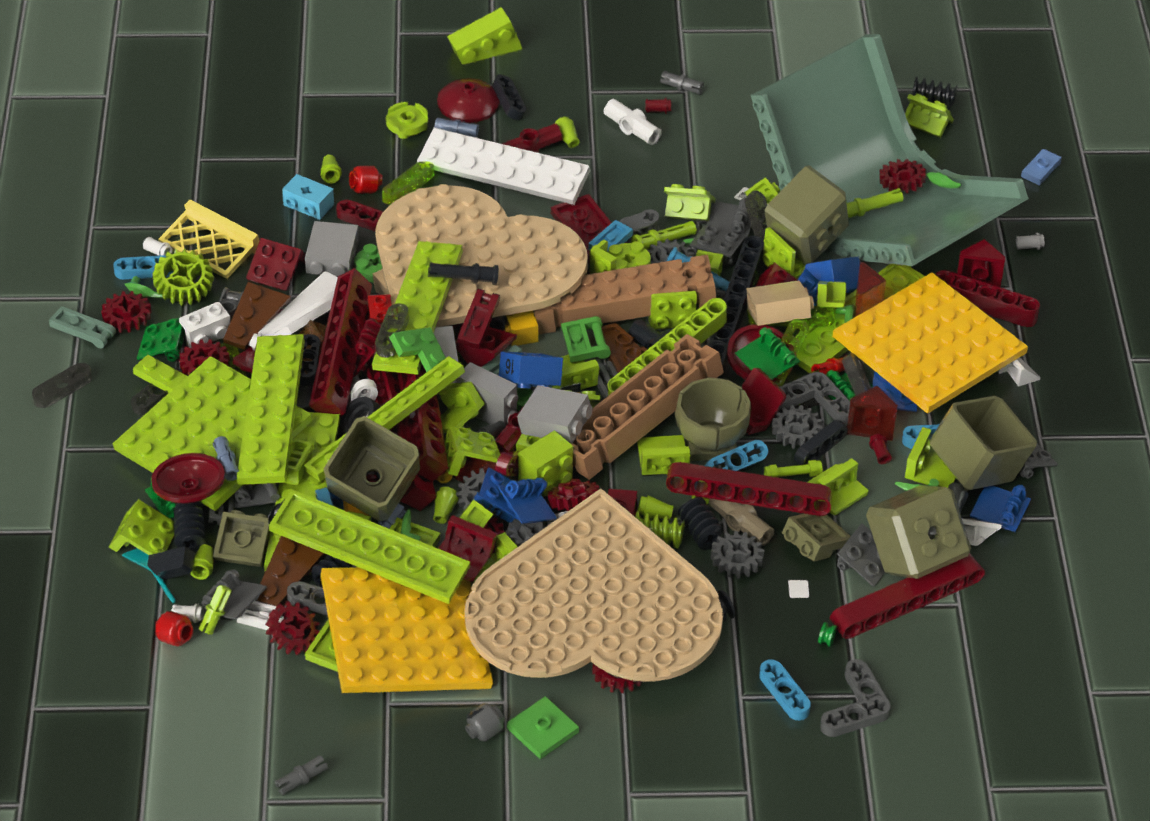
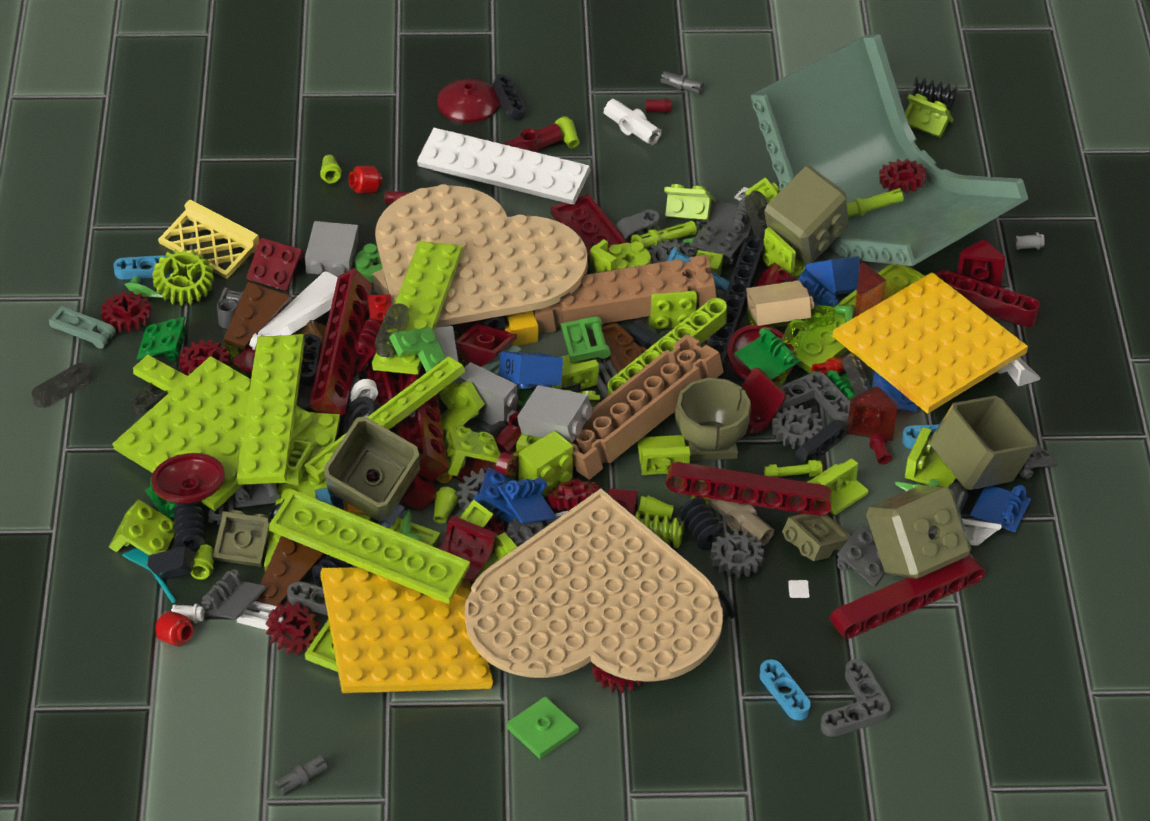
(156, 247): white pin -> none
(205, 324): white bracket -> none
(215, 609): lime axle -> none
(226, 457): sand blue pin -> none
(308, 196): medium azure brick -> none
(352, 212): dark red beam -> none
(408, 181): clear neon green beam -> none
(416, 122): lime plate -> none
(457, 127): sand blue pin -> none
(474, 273): black pin -> none
(478, 319): dark red plate -> none
(484, 722): dark grey head -> none
(485, 38): lime wedge -> none
(615, 234): dark azure plate -> none
(742, 452): dark azure beam -> none
(827, 634): green bush -> none
(831, 294): lime panel -> none
(942, 180): bright green bar -> none
(1041, 167): medium blue plate -> none

